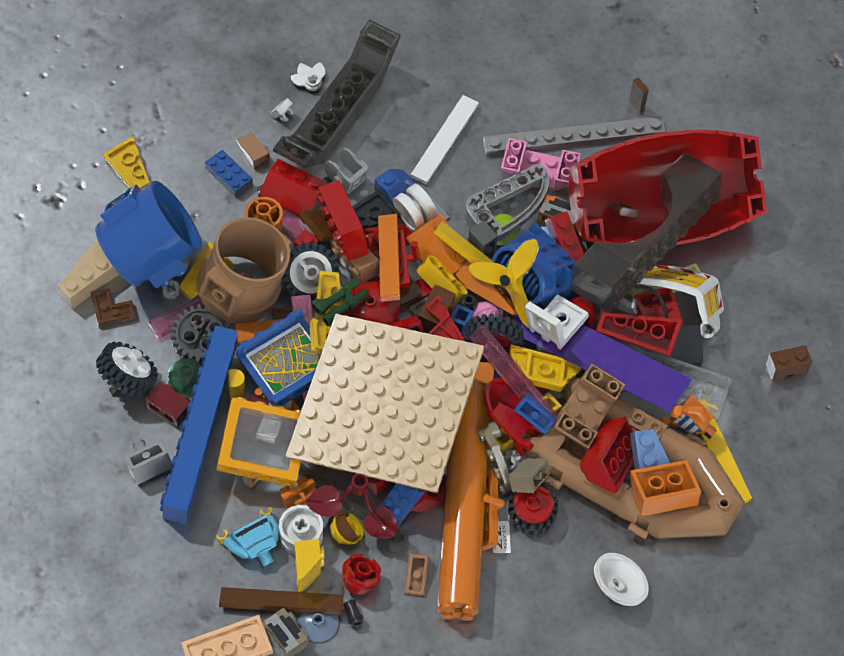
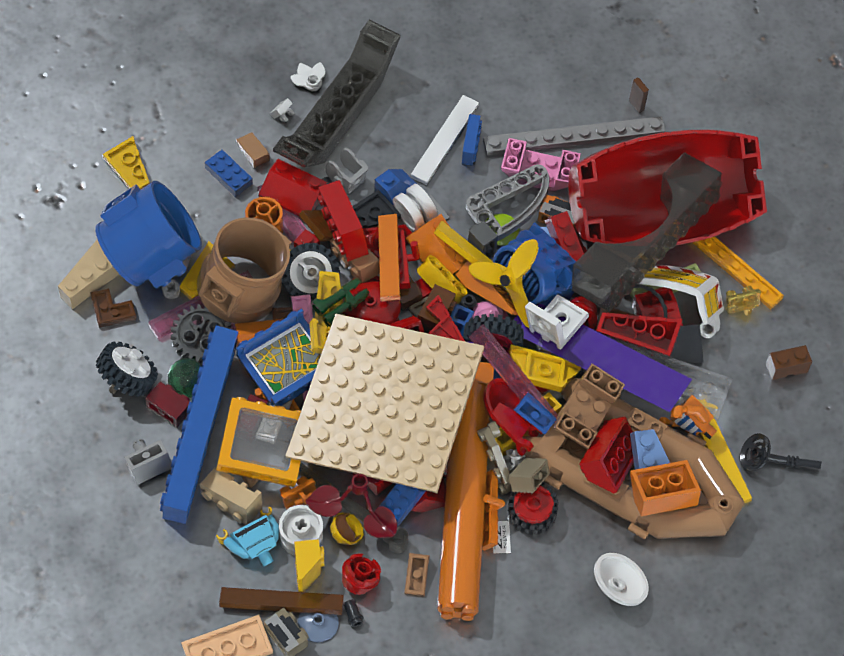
(231, 496): none -> tan wedge
(236, 384): yellow brick -> none
(471, 140): none -> blue piece
(625, 210): reddish brown tile -> none
(739, 270): none -> light orange tile
(743, 301): none -> clear yellow hips
(760, 454): none -> black dish

